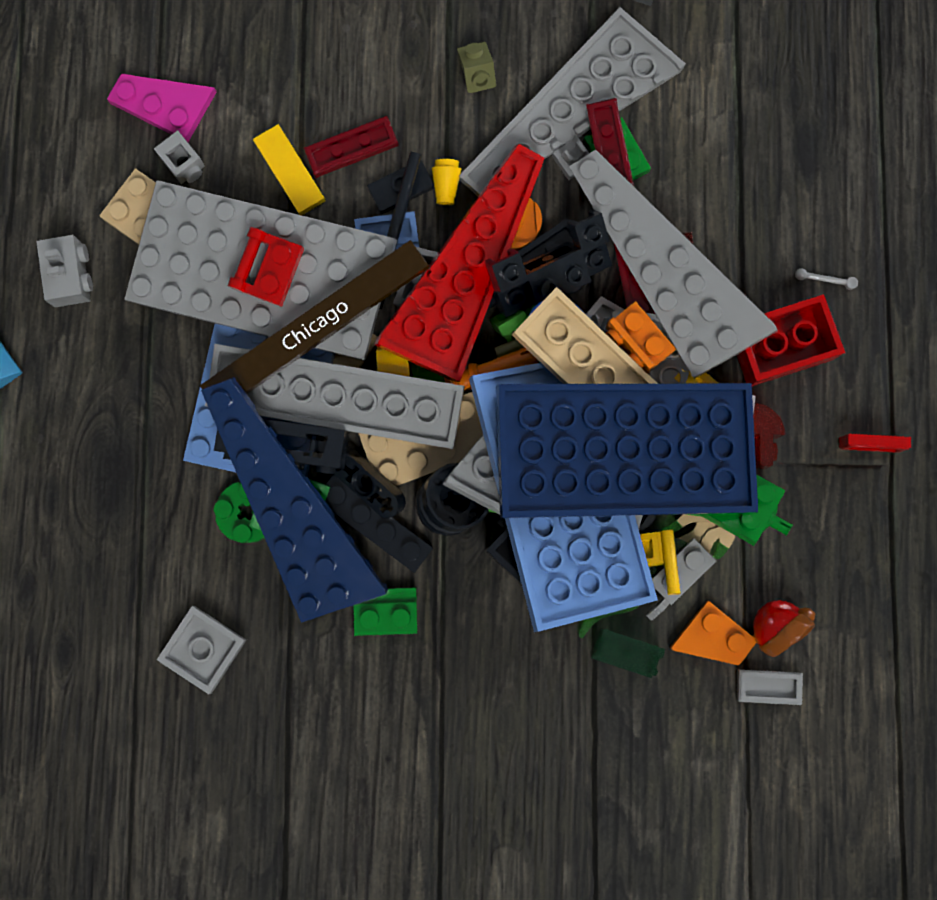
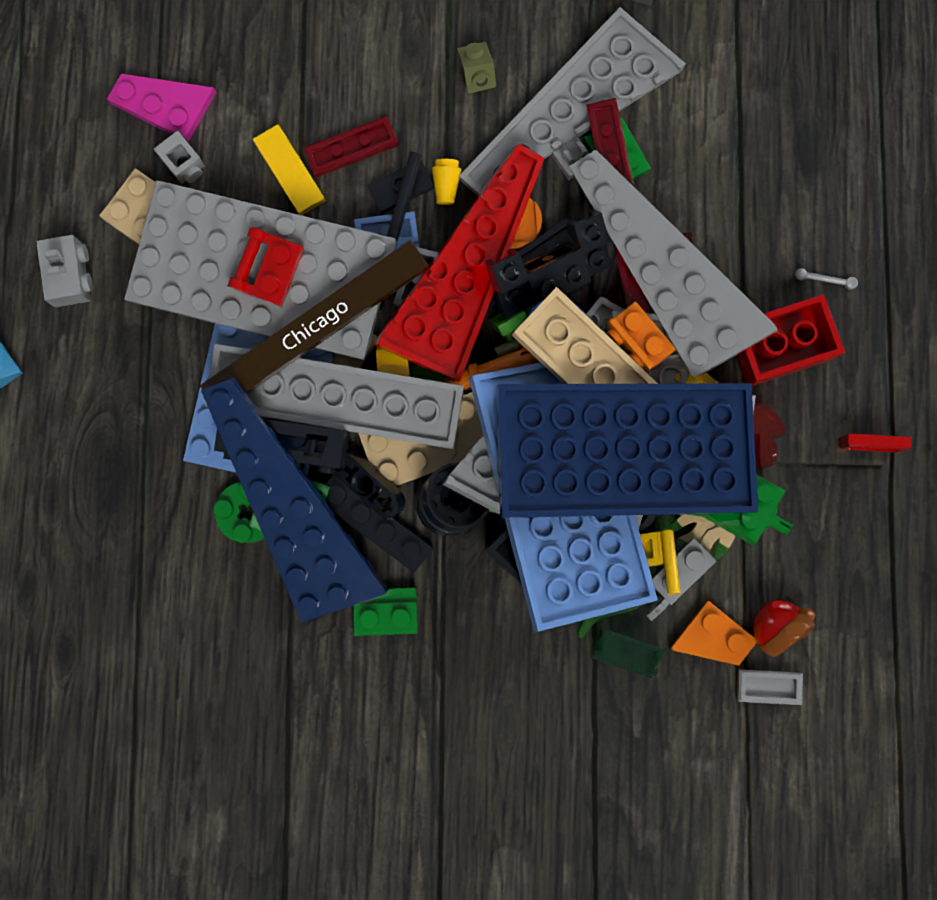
(201, 649): light grey plate -> none

